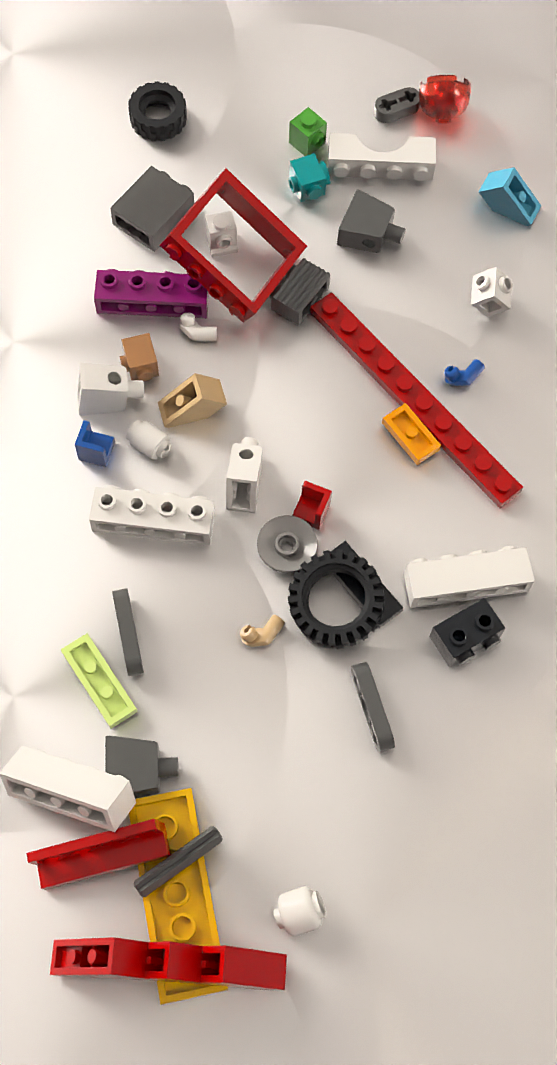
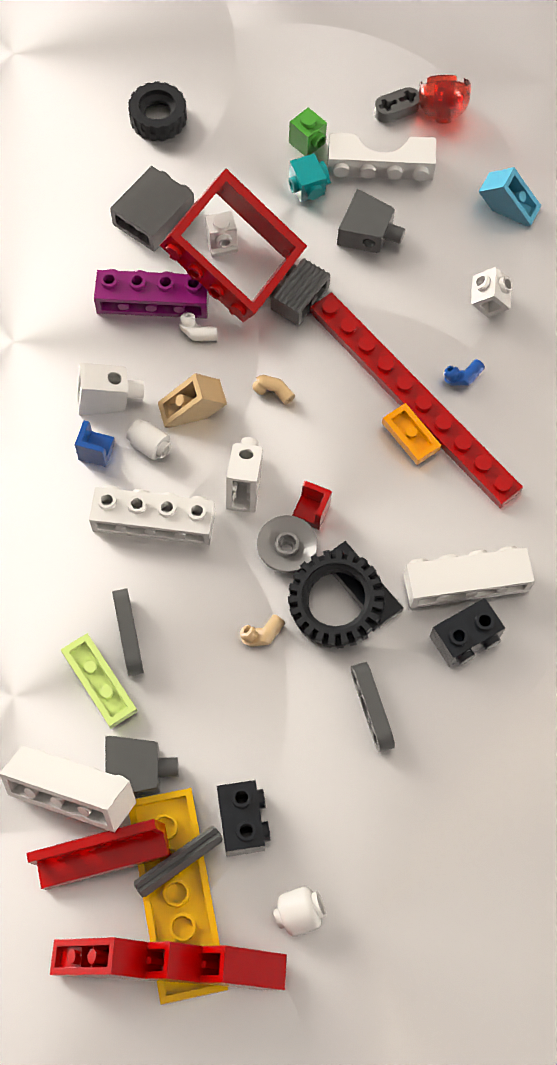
(139, 357): medium nougat brick -> none
(241, 818): none -> black brick
(275, 385): none -> tan arm

